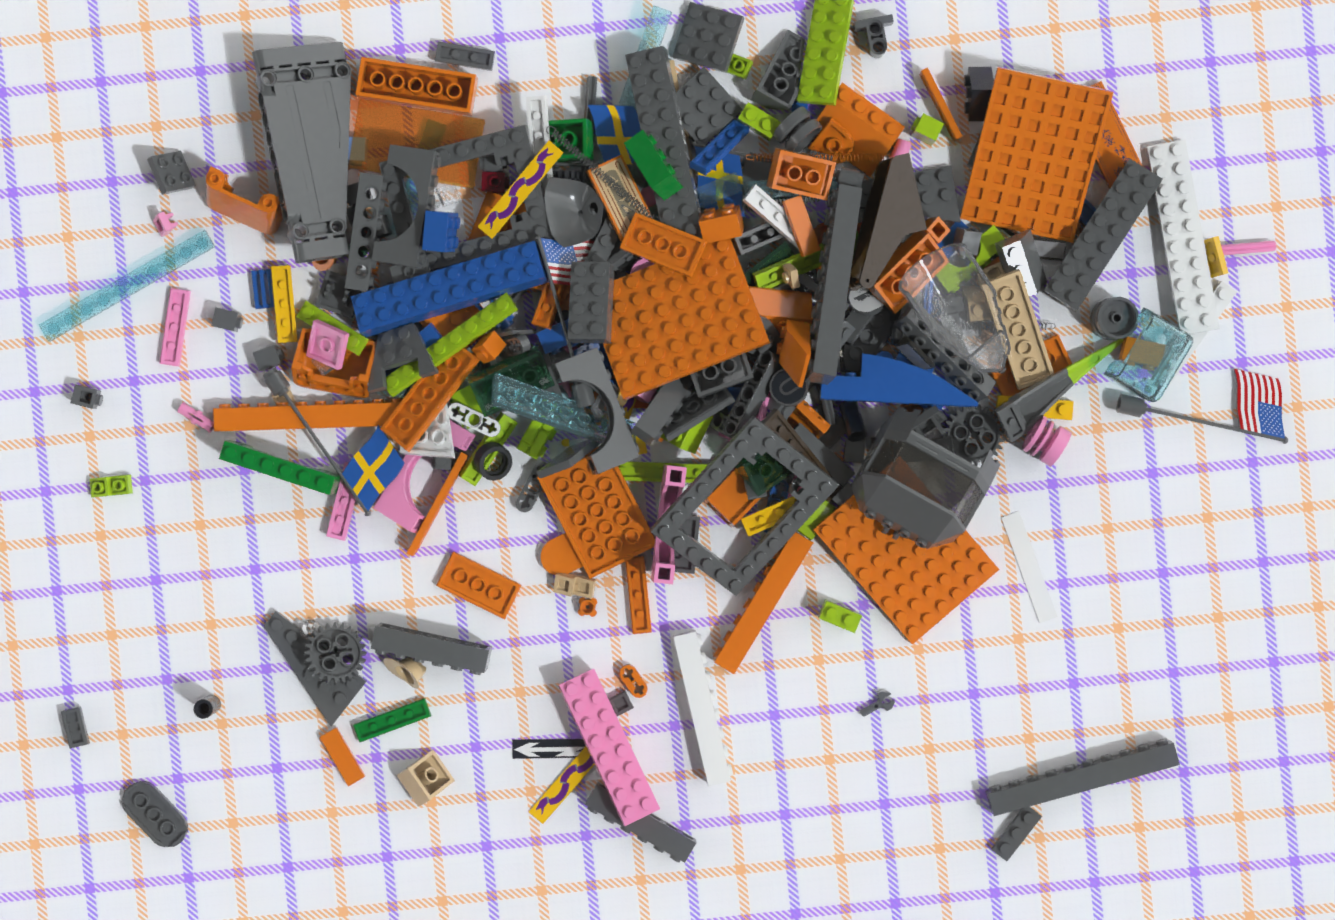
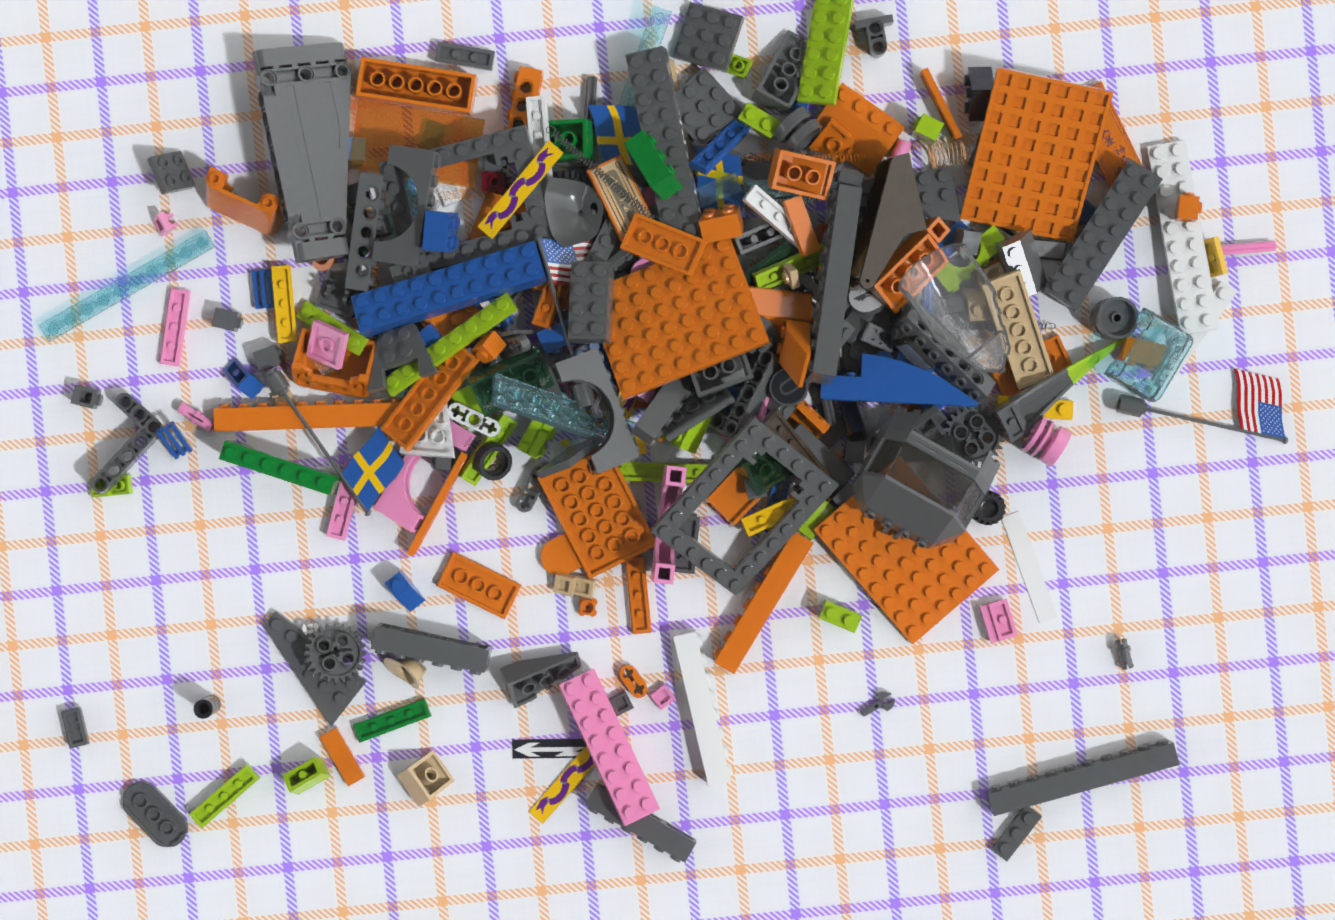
(130, 445): none -> dark grey beam
(180, 451): none -> blue tile
(224, 795): none -> lime plate
(243, 378): none -> blue slope
(306, 775): none -> lime brick
(405, 591): none -> blue slope
(523, 76): none -> orange brick
(530, 676): none -> dark grey wedge
(662, 696): none -> bright pink tile
(877, 337): none -> dark grey plate
(932, 157): none -> light nougat piece
(997, 514): none -> black tyre
(998, 620): none -> bright pink plate
(1124, 653): none -> dark grey pin
(1188, 207): none -> orange brick

